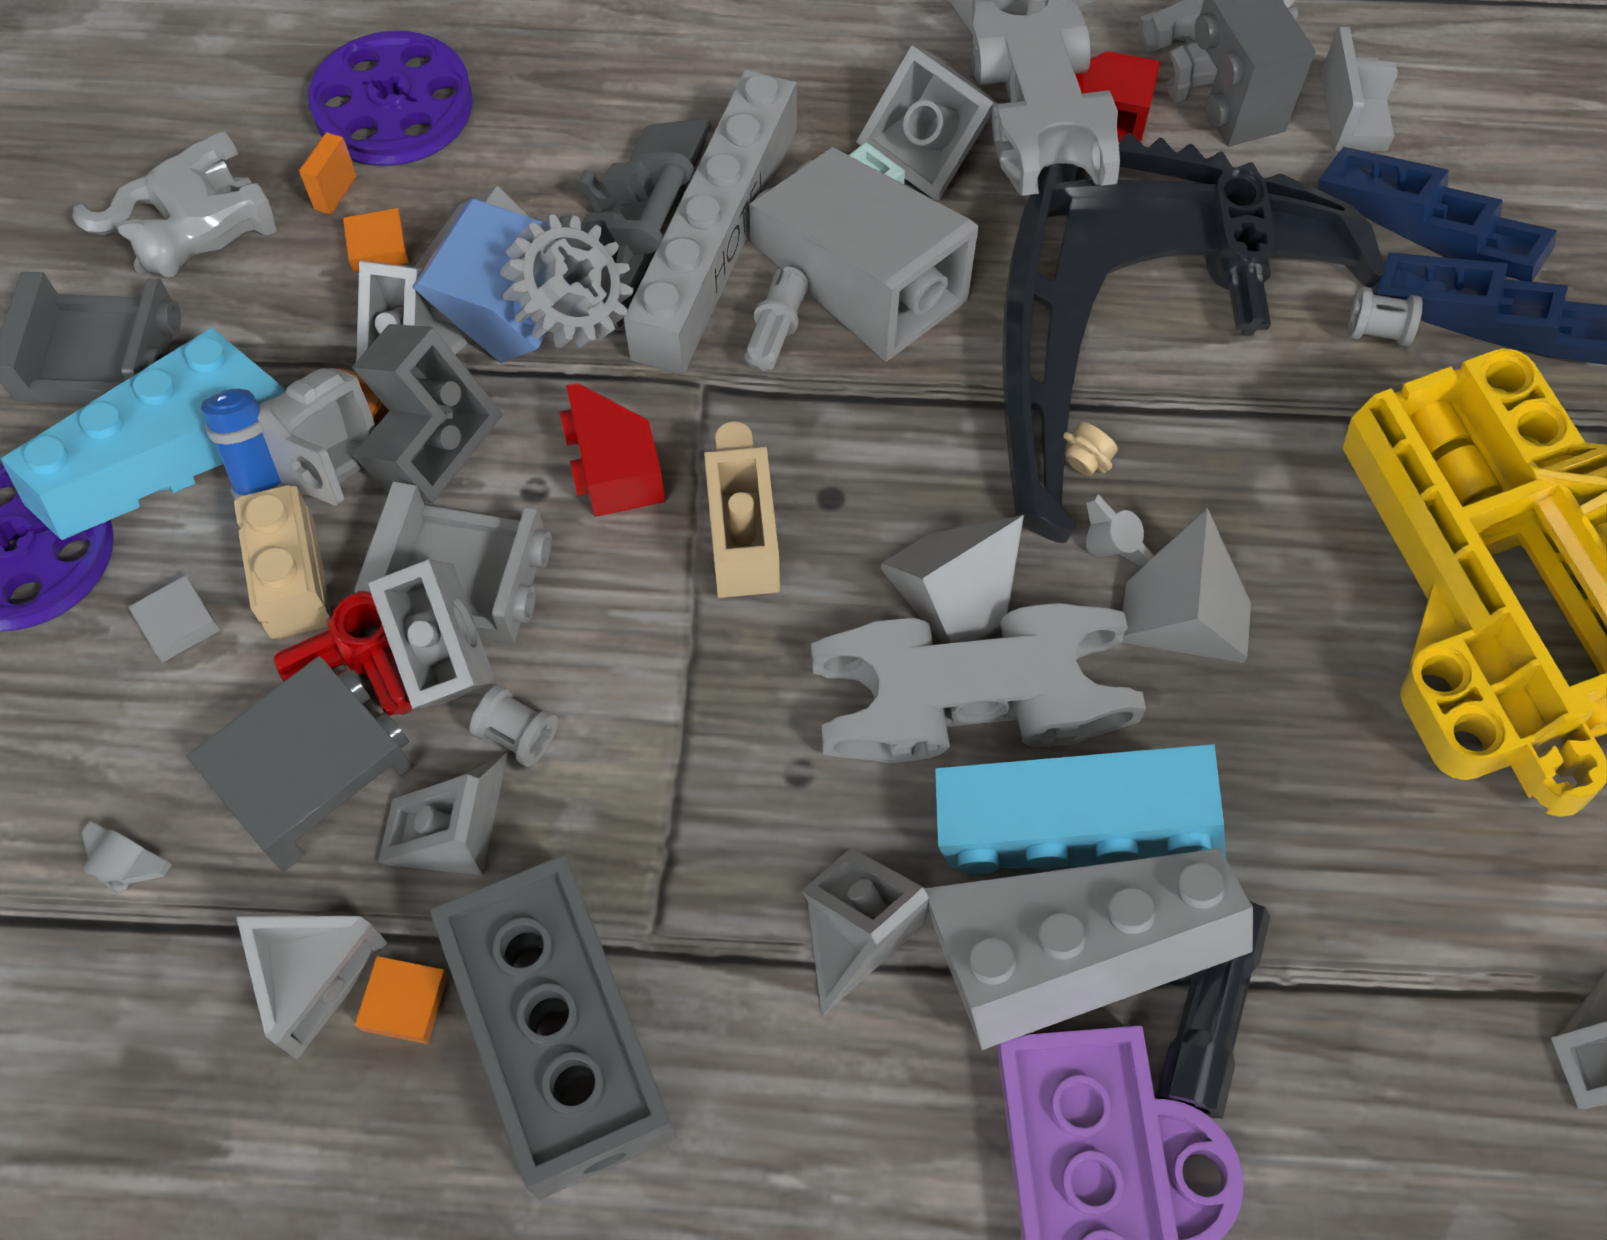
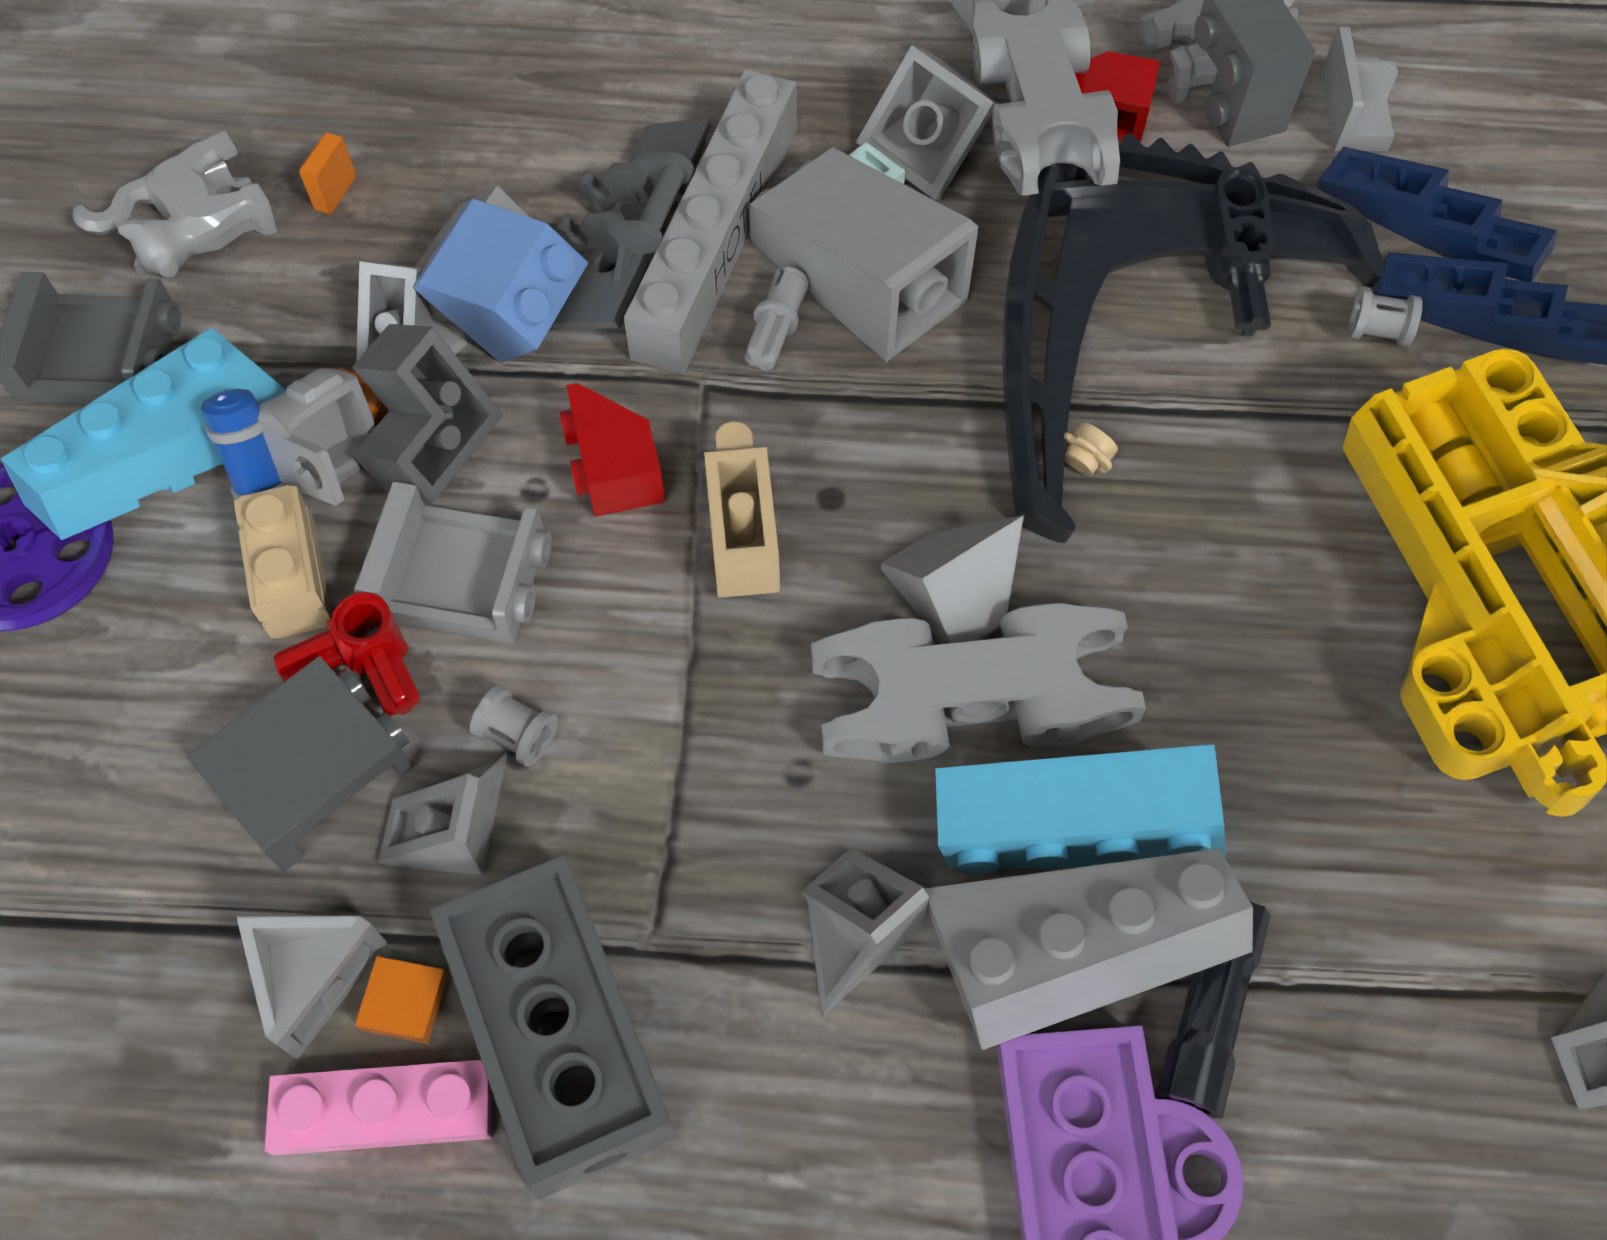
(118, 859): light grey piece -> none
(174, 618): light grey tile -> none
(375, 238): orange tile -> none
(378, 1108): none -> bright pink plate
(392, 96): dark purple wedge -> none
(431, 633): light grey brick -> none
(538, 269): light grey gear -> none
(1115, 533): light grey piece -> none
(1190, 598): light grey slope -> none

